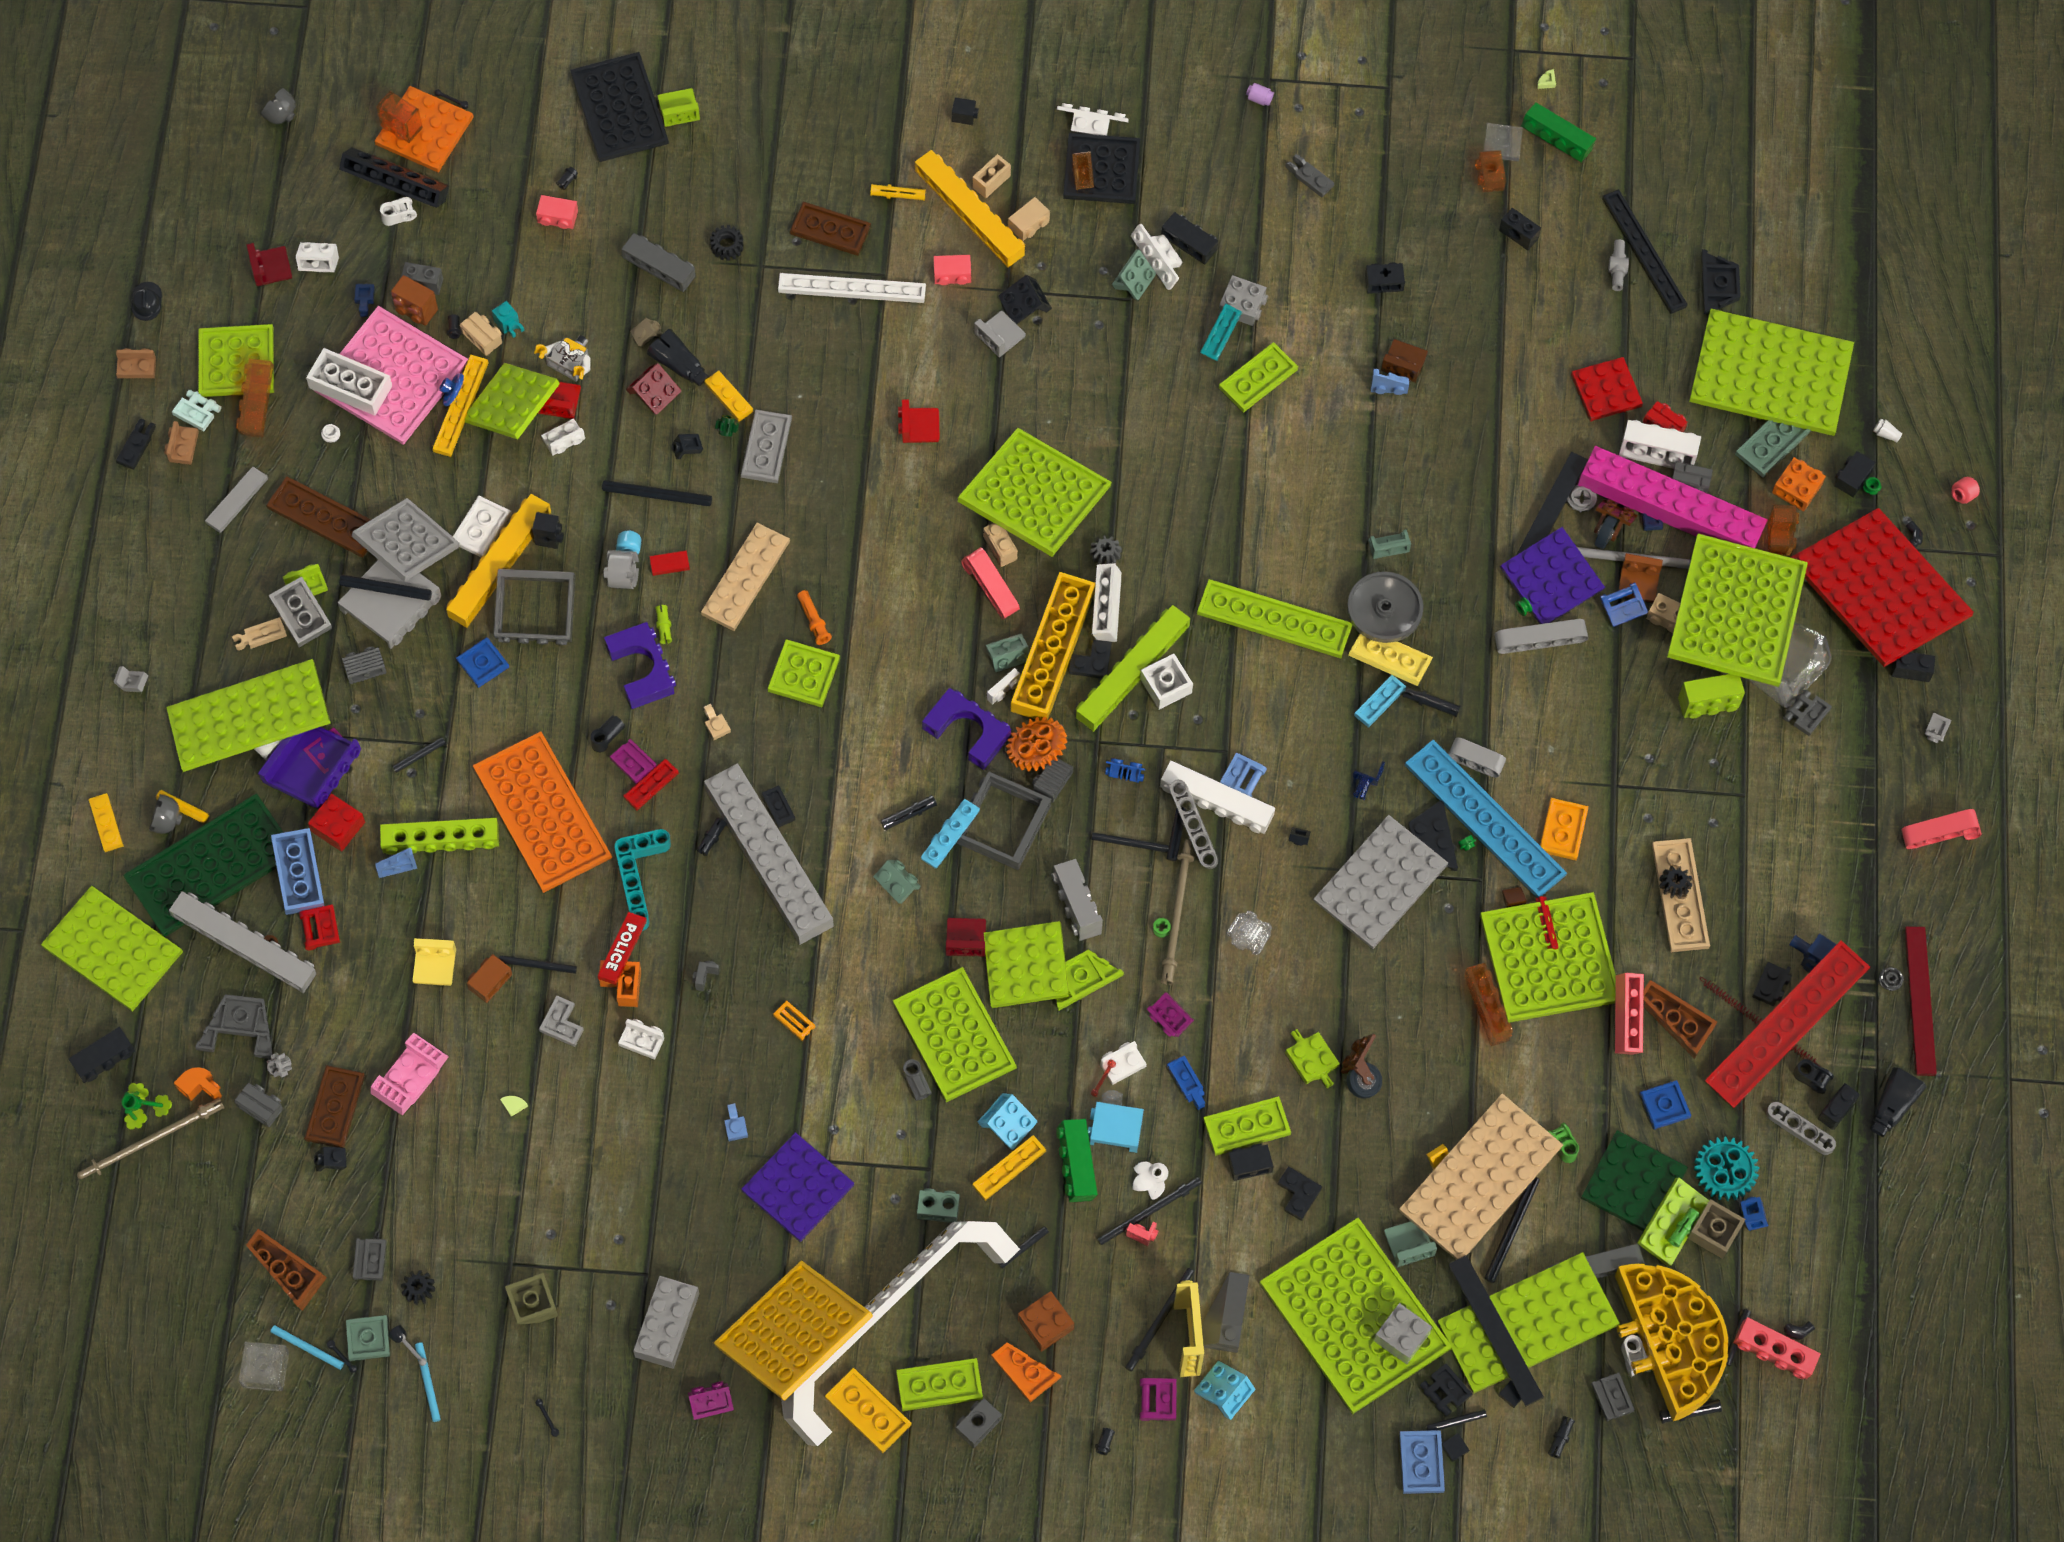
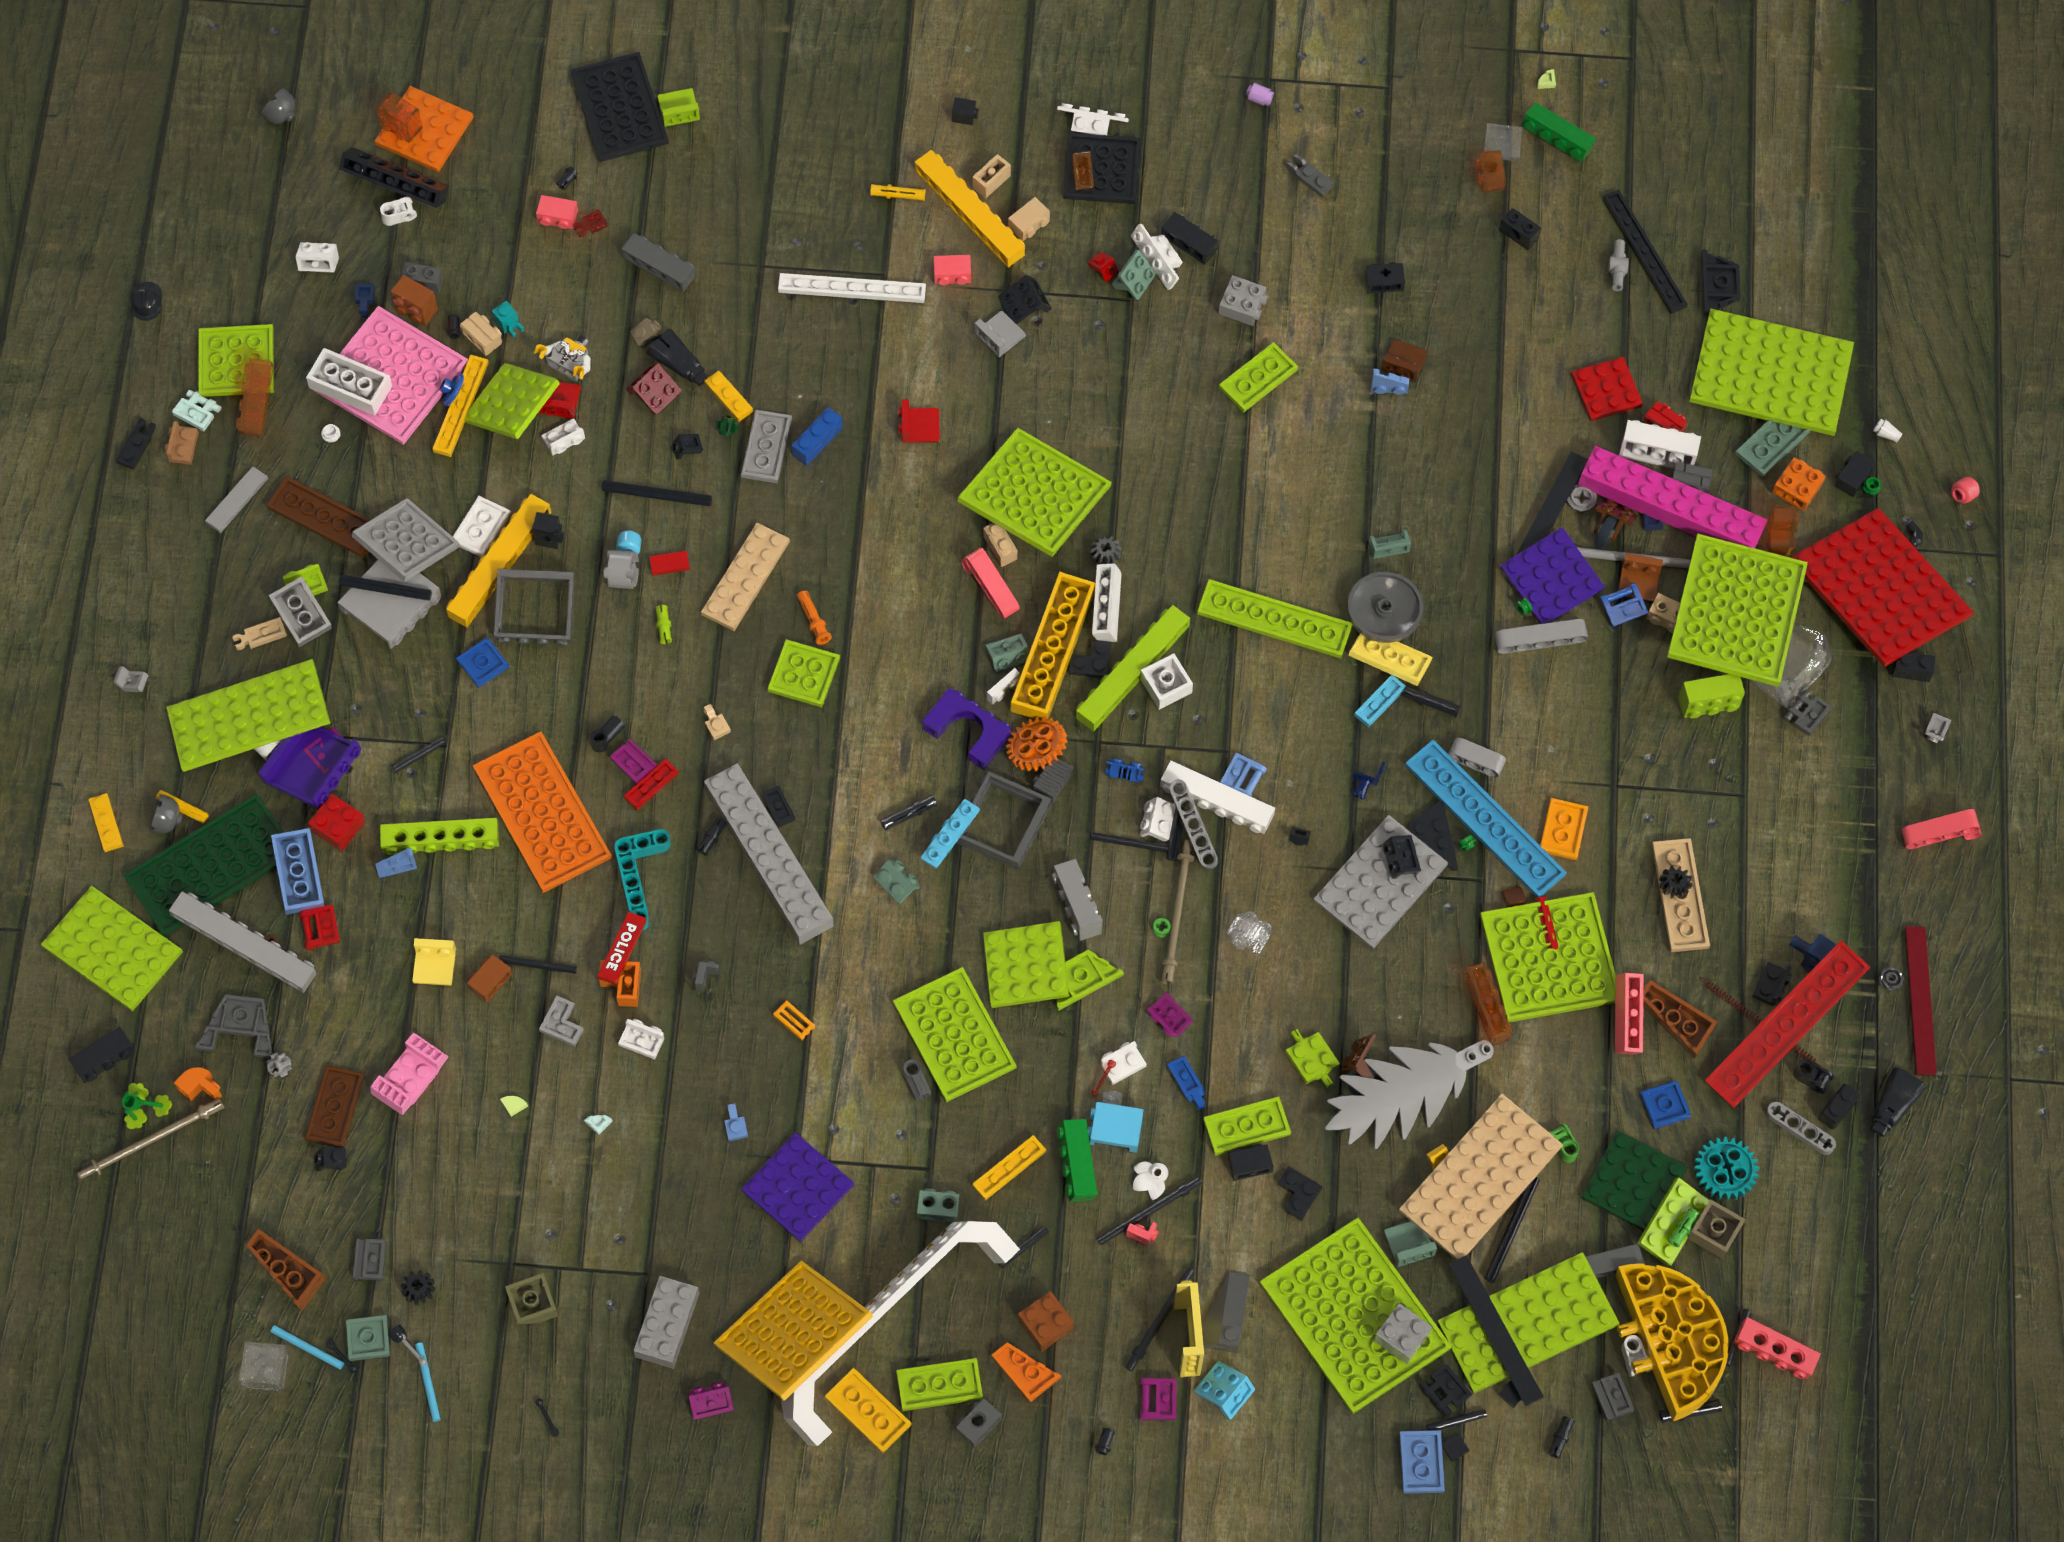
(136, 363): medium nougat bracket -> none
(258, 1104): dark grey brick -> none
(269, 264): dark red bracket -> none
(364, 665): dark grey brick -> none
(464, 104): black hinge -> none
(594, 222): none -> clear red plate
(598, 1122): none -> light aqua tile
(641, 641): dark purple arch -> none
(726, 233): black tyre -> none
(817, 436): none -> blue brick
(830, 228): reddish brown tile -> none
(965, 937): dark red bracket -> none
(1008, 1120): medium azure bracket -> none
(1104, 265): none -> red bracket
(1157, 819): none -> white bracket
(1221, 332): teal tile -> none
(1401, 856): none -> black bracket
(1428, 1078): none -> light grey plant
(1755, 1220): blue brick -> none
(1798, 1332): black arm -> none

